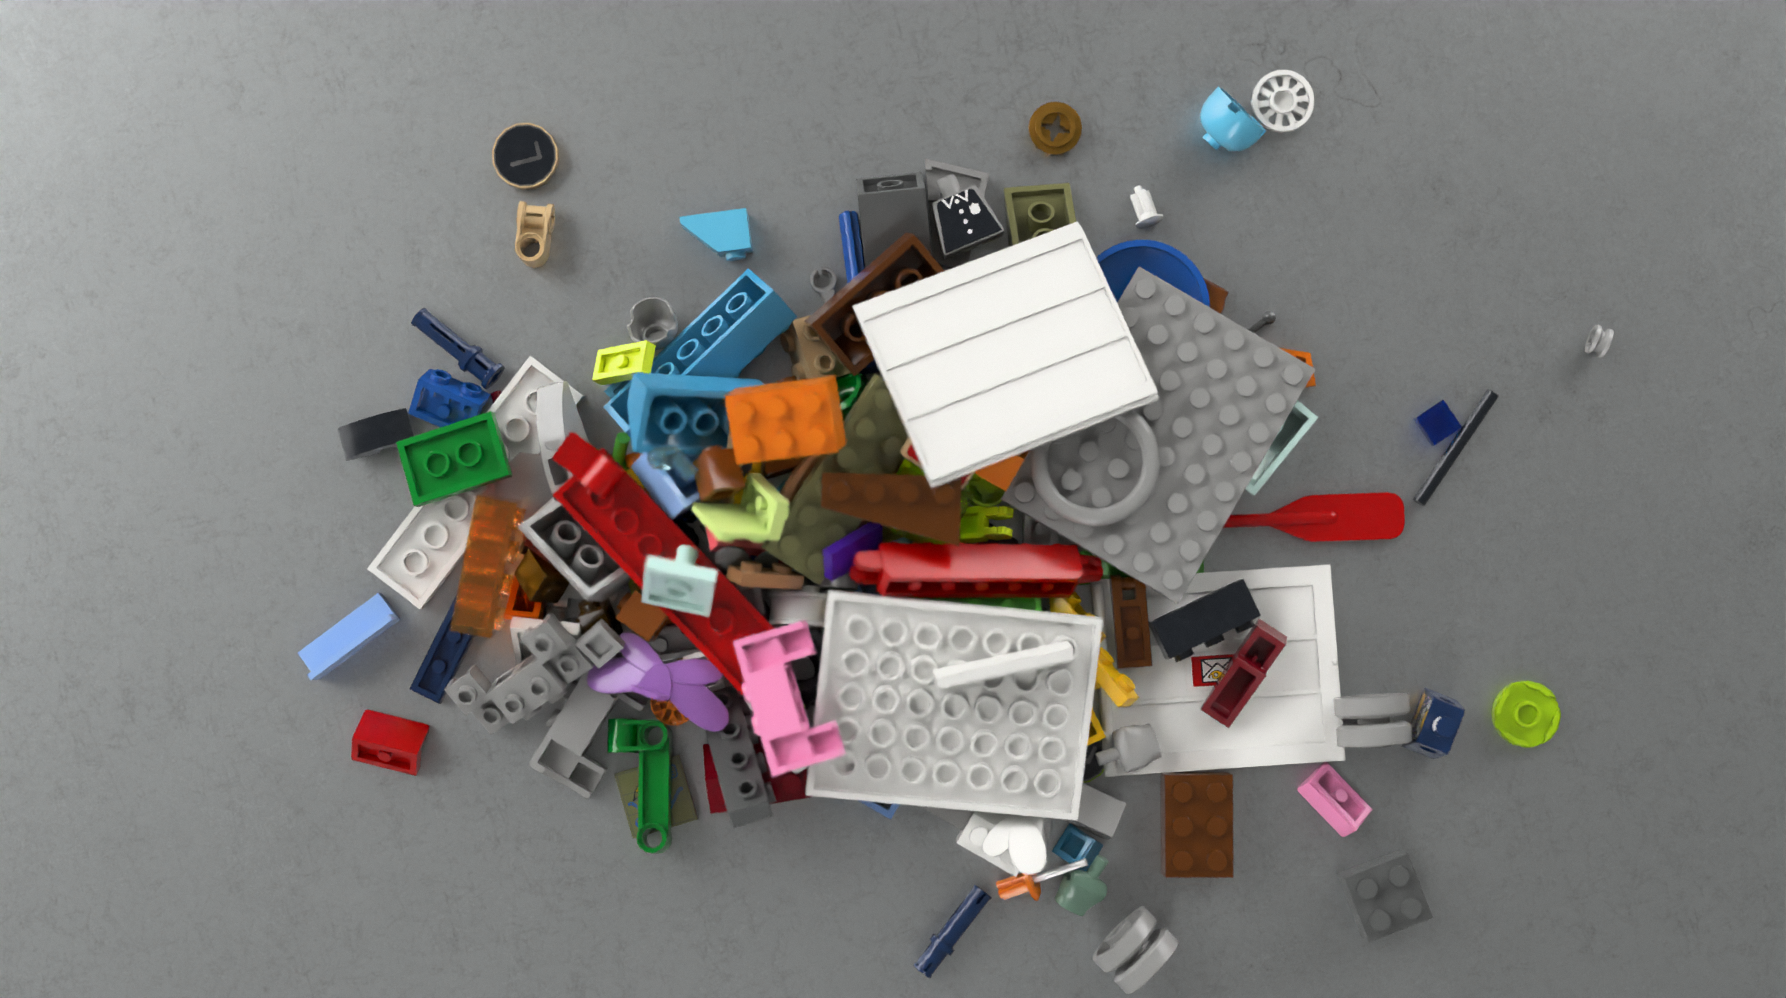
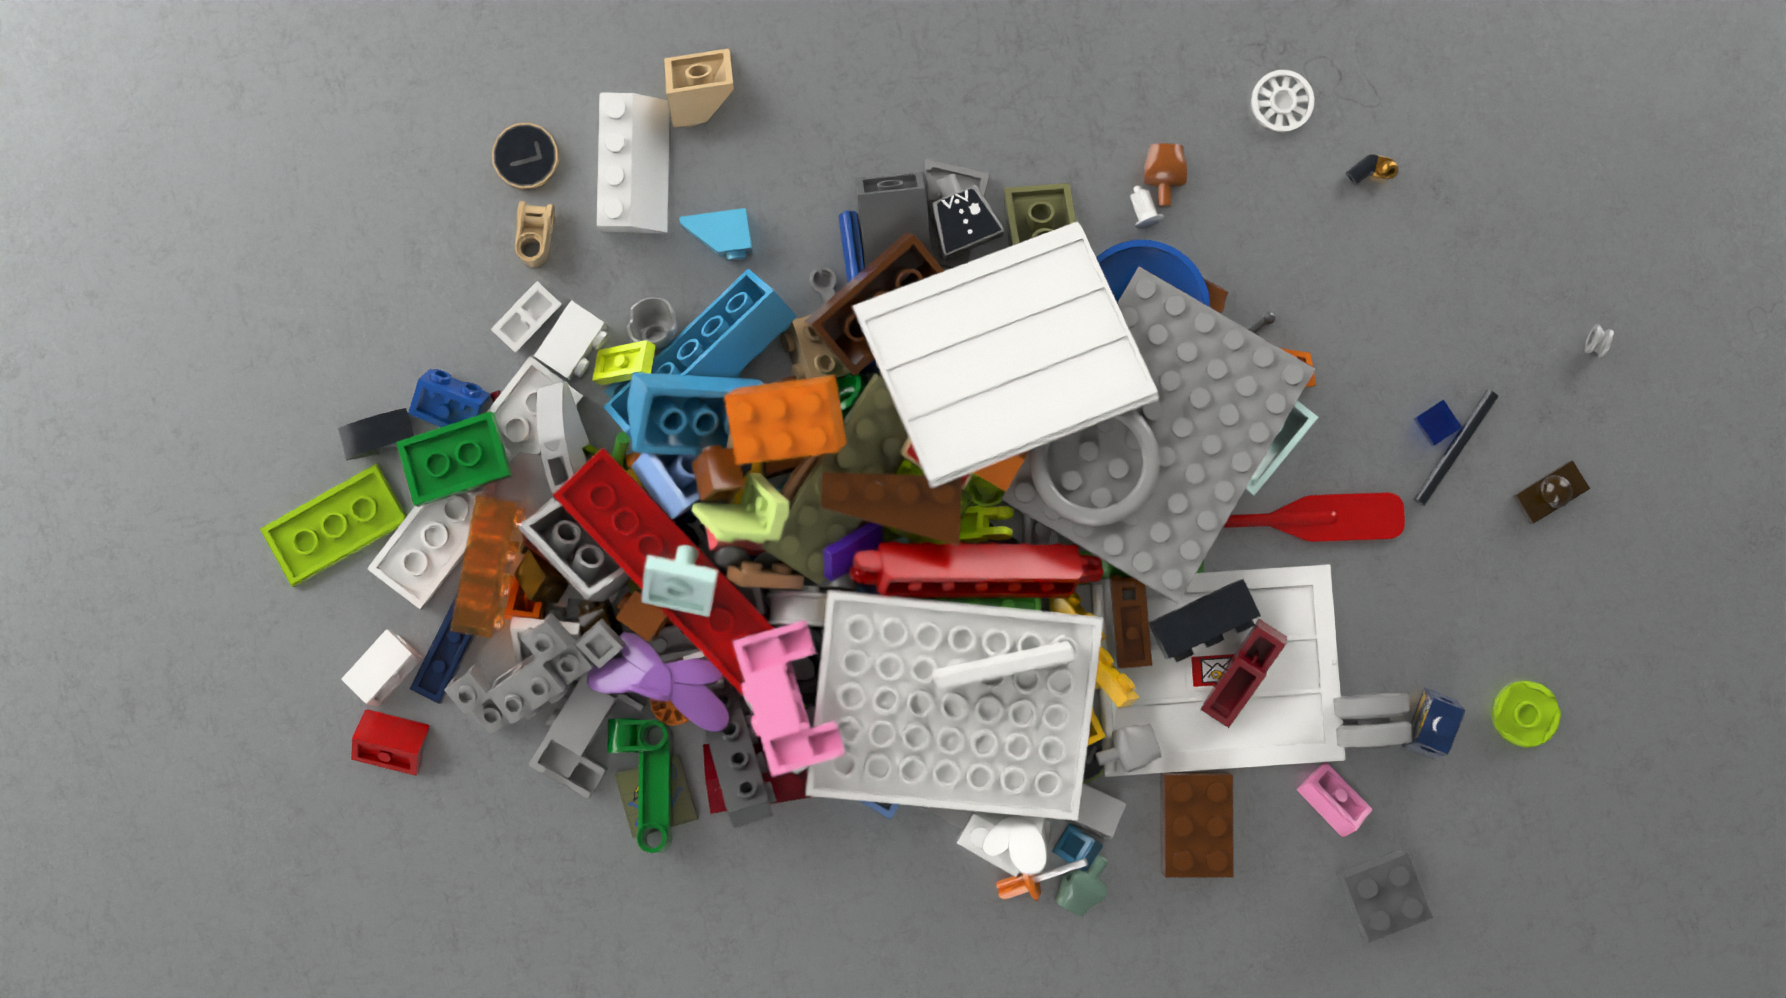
(334, 525): none -> lime tile
(348, 636): light blue panel -> none
(382, 668): none -> white hinge
(472, 358): dark blue pin -> none
(526, 316): none -> white hinge
(572, 341): none -> white brick
(588, 464): red panel -> none
(633, 163): none -> white slope
(672, 458): clear light blue arm -> none
(697, 85): none -> tan slope
(952, 931): dark blue pin -> none
(1068, 120): pearl gold gear -> none
(1135, 950): light grey wheel -> none
(1165, 169): none -> dark orange piece
(1228, 123): medium azure cylinder -> none
(1374, 166): none -> arm
(1551, 492): none -> dark brown tile

